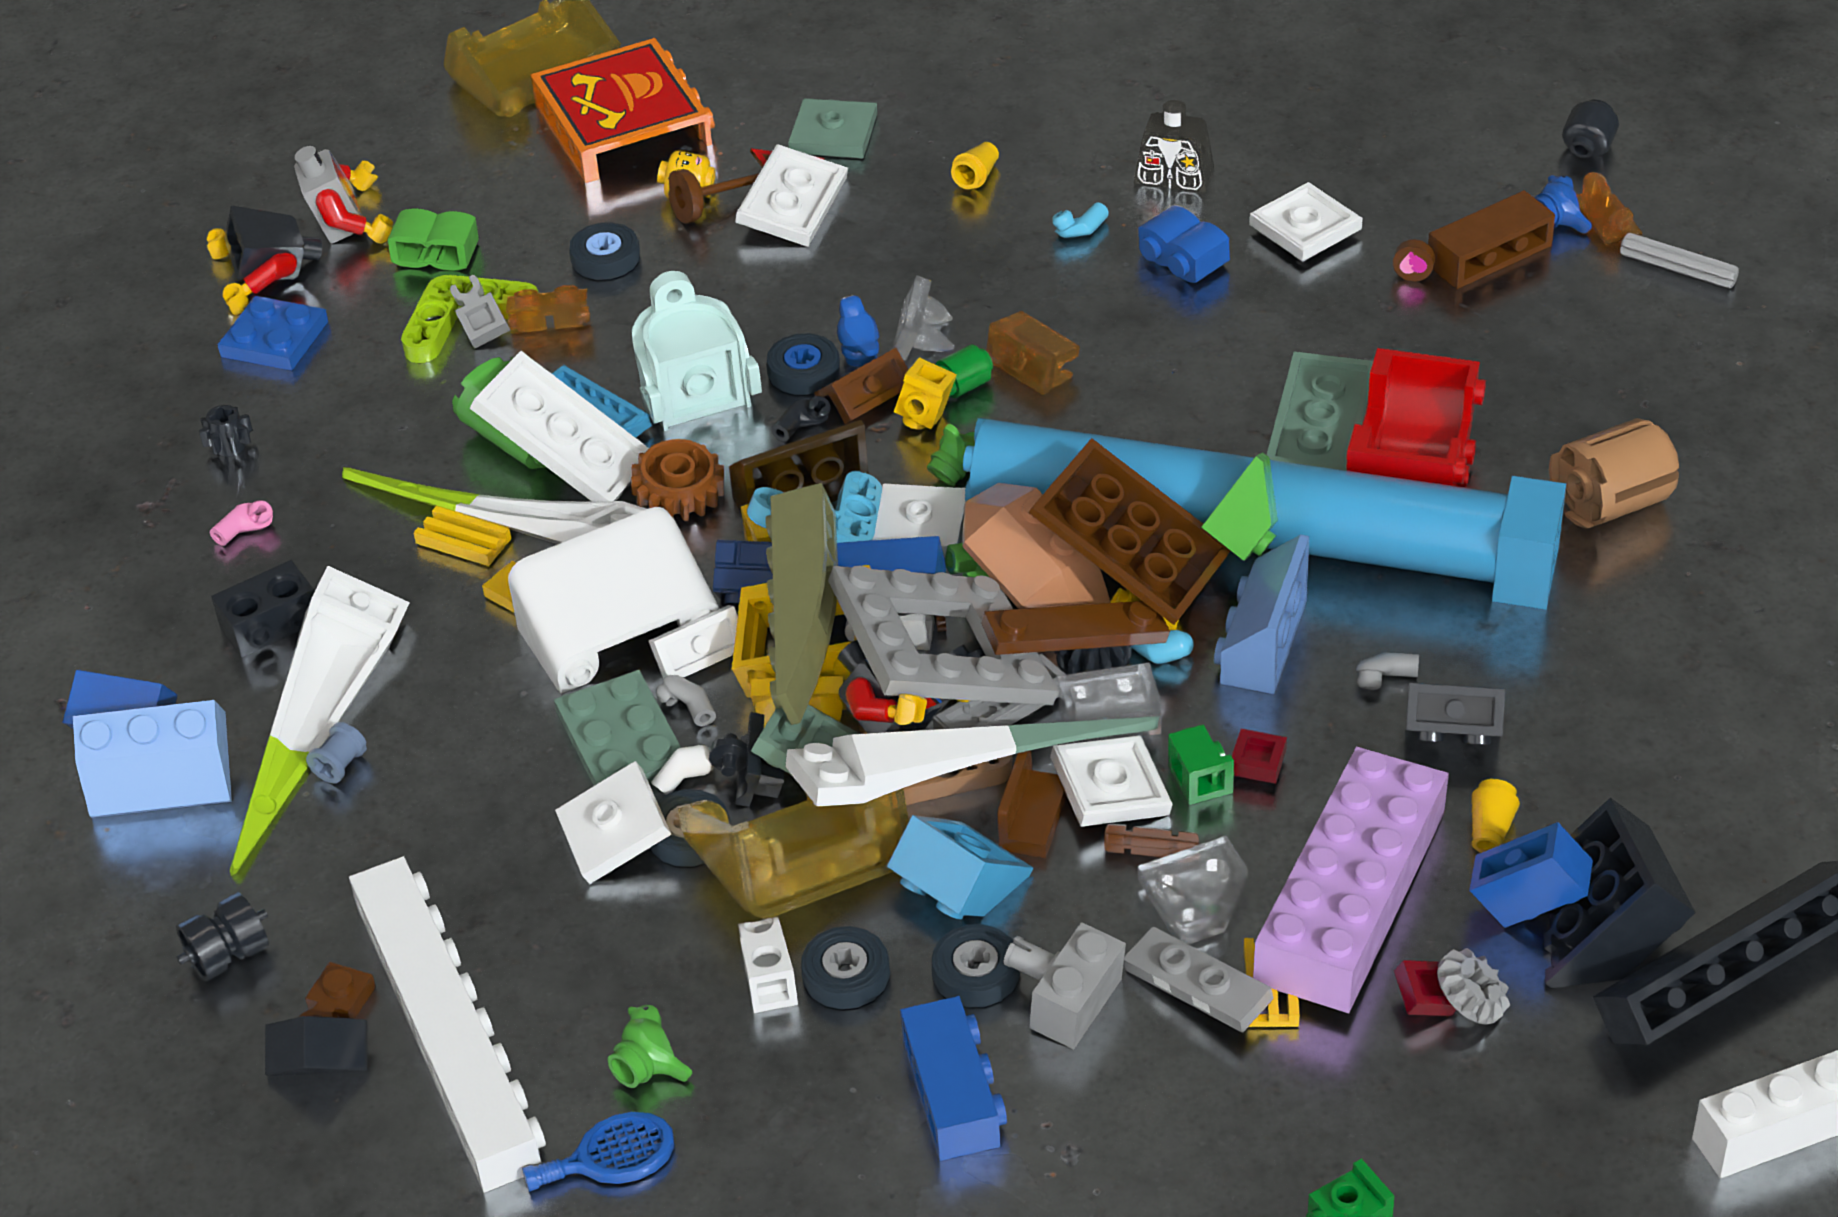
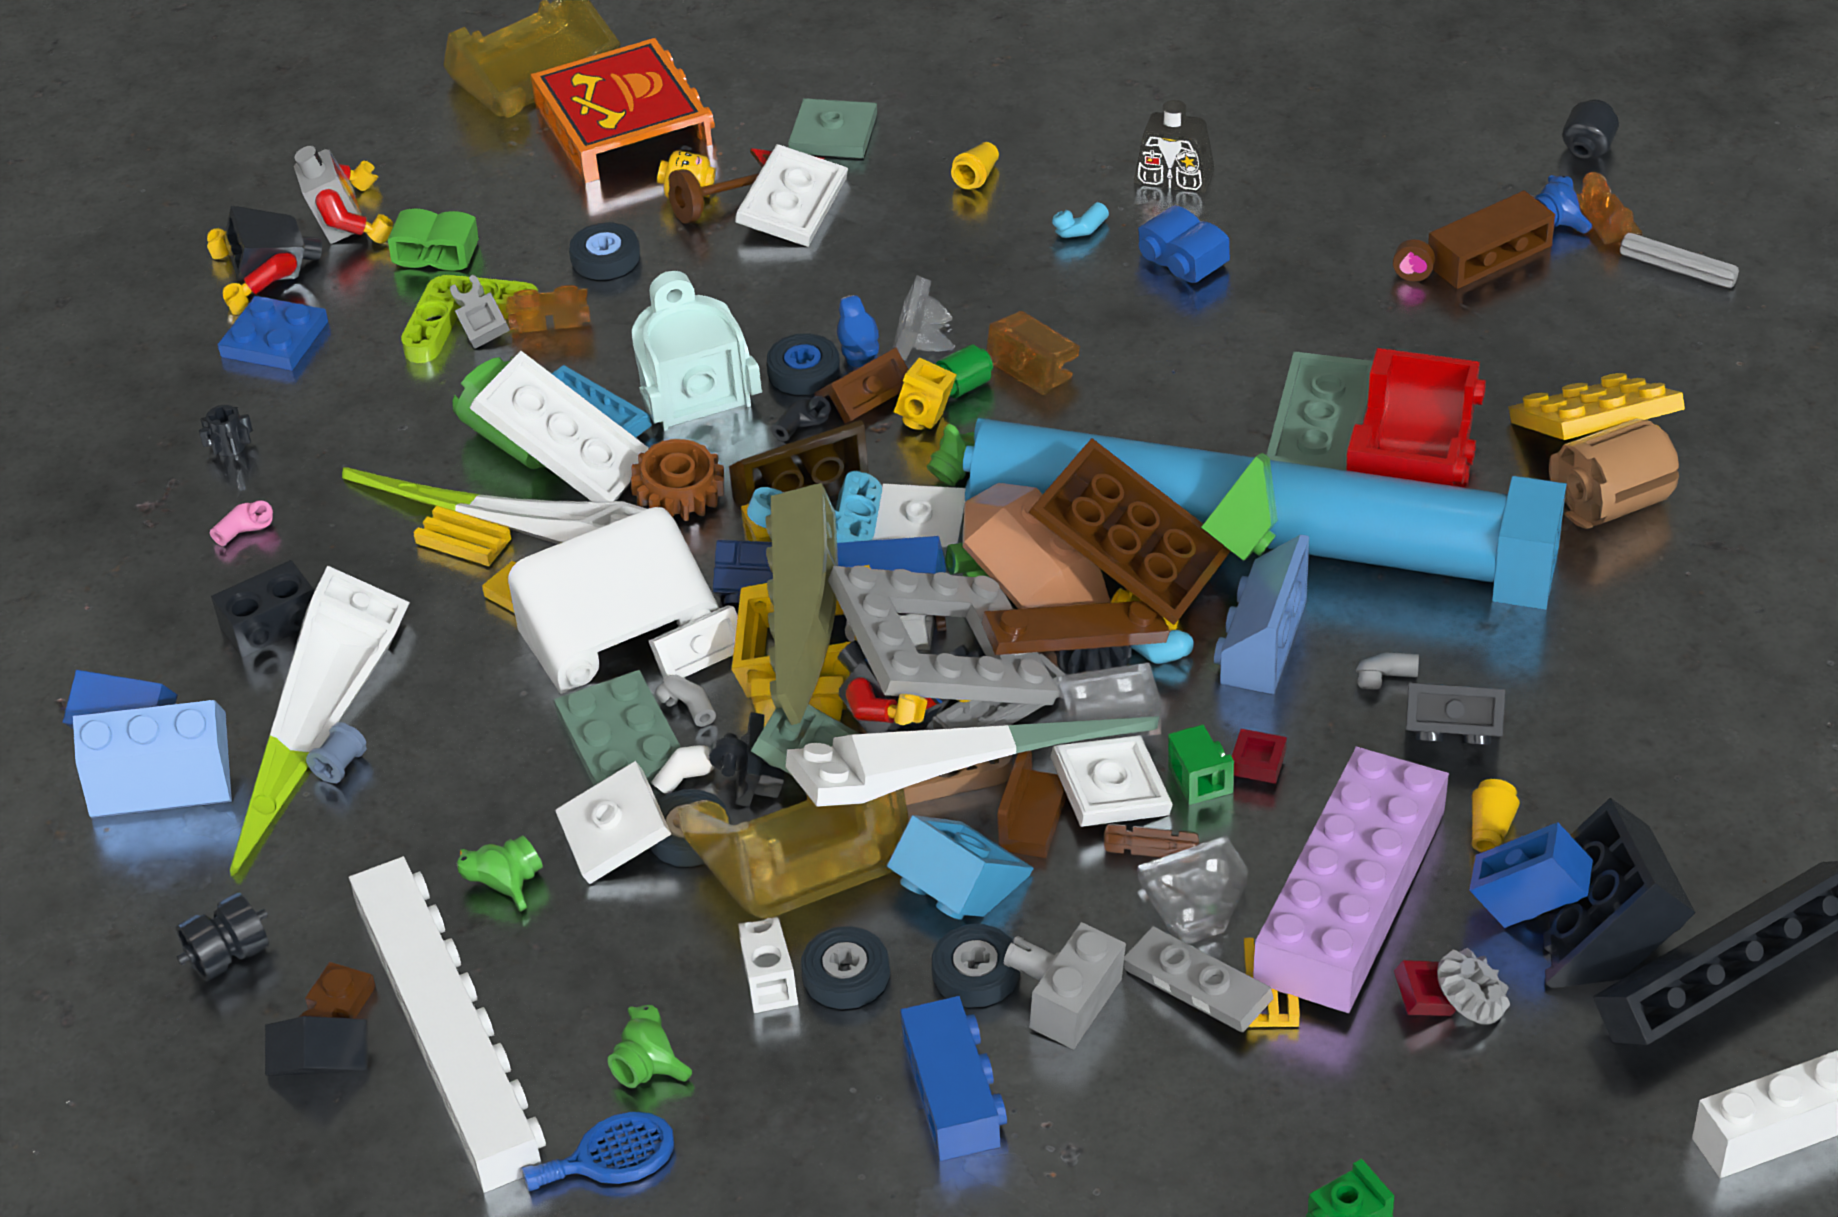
(502, 867): none -> bright green animal
(1305, 221): white plate -> none
(1596, 407): none -> yellow plate

